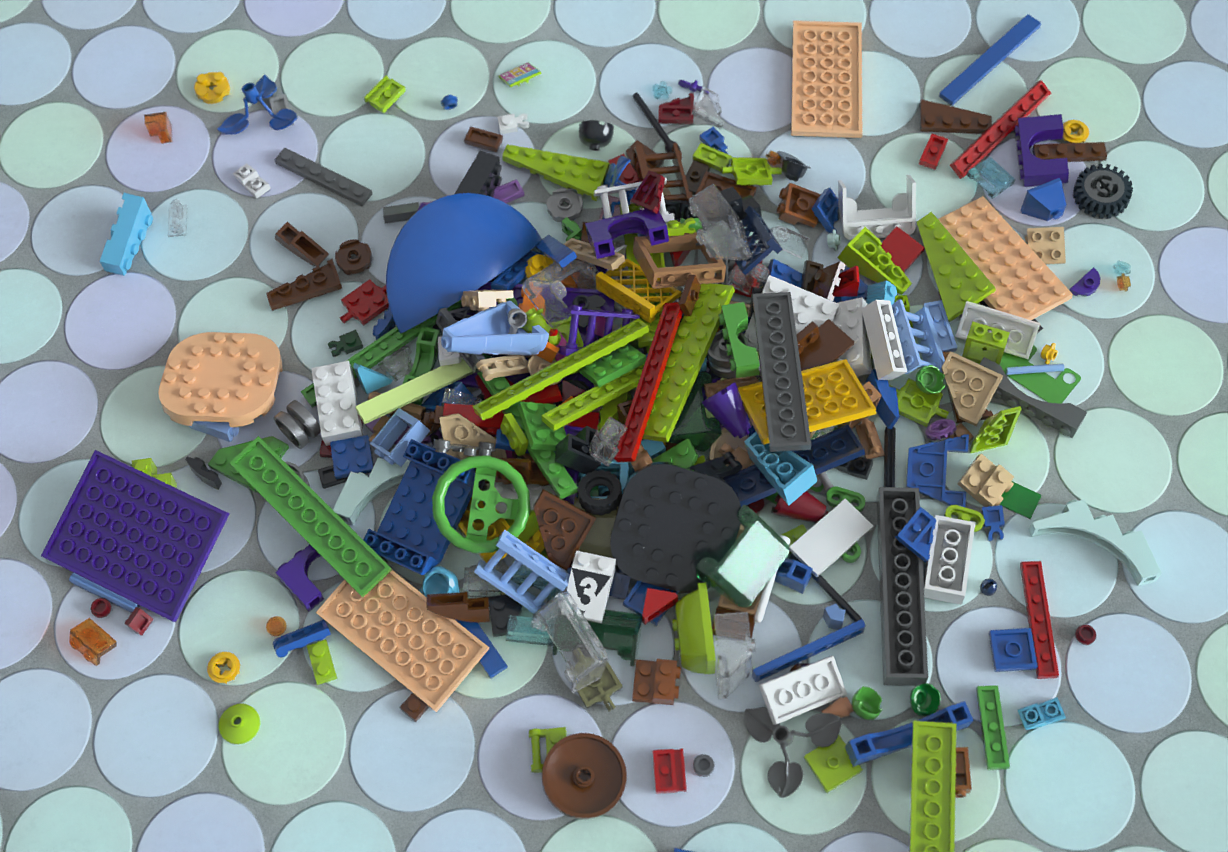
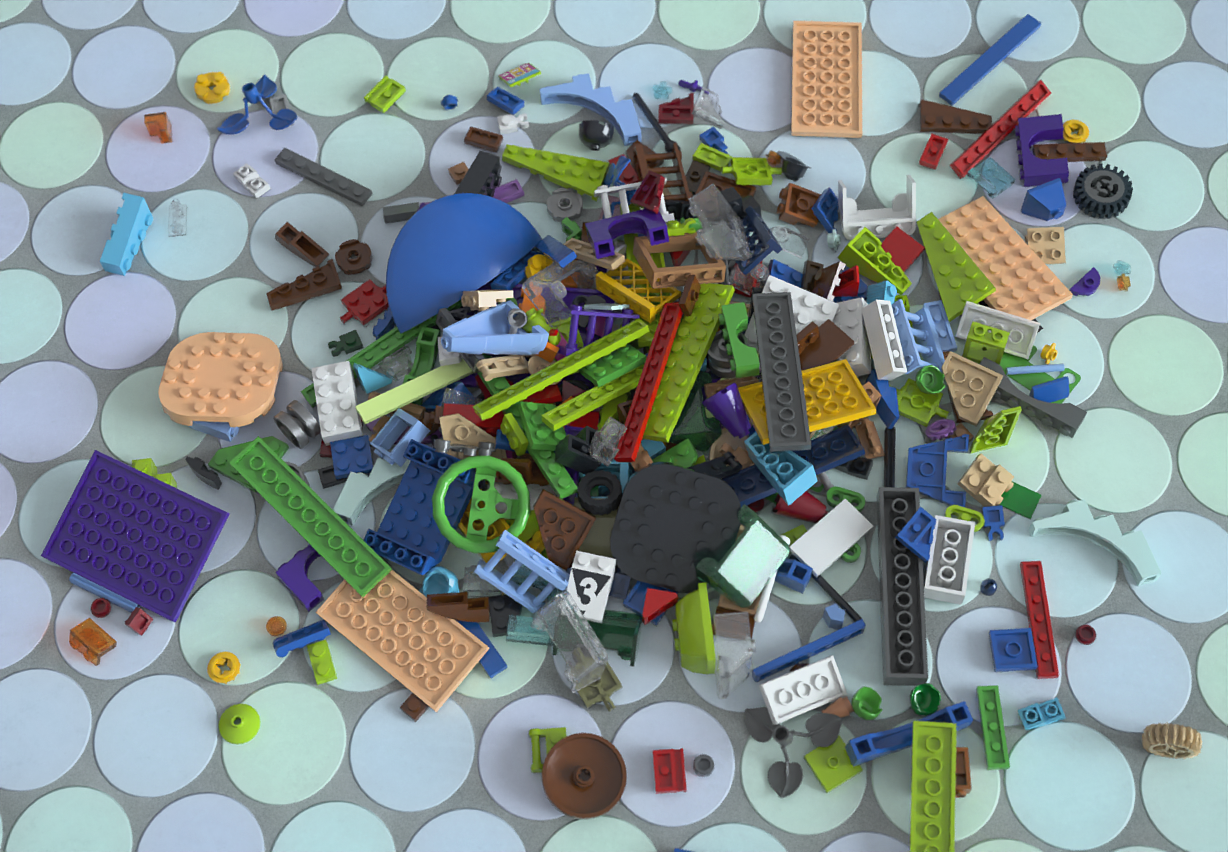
(458, 172): none -> medium nougat plate
(505, 100): none -> blue plate
(600, 100): none -> light blue arch
(606, 306): none -> light aqua piece
(656, 681): dark orange plate -> none
(1051, 390): none -> blue slope
(1172, 740): none -> tan gear

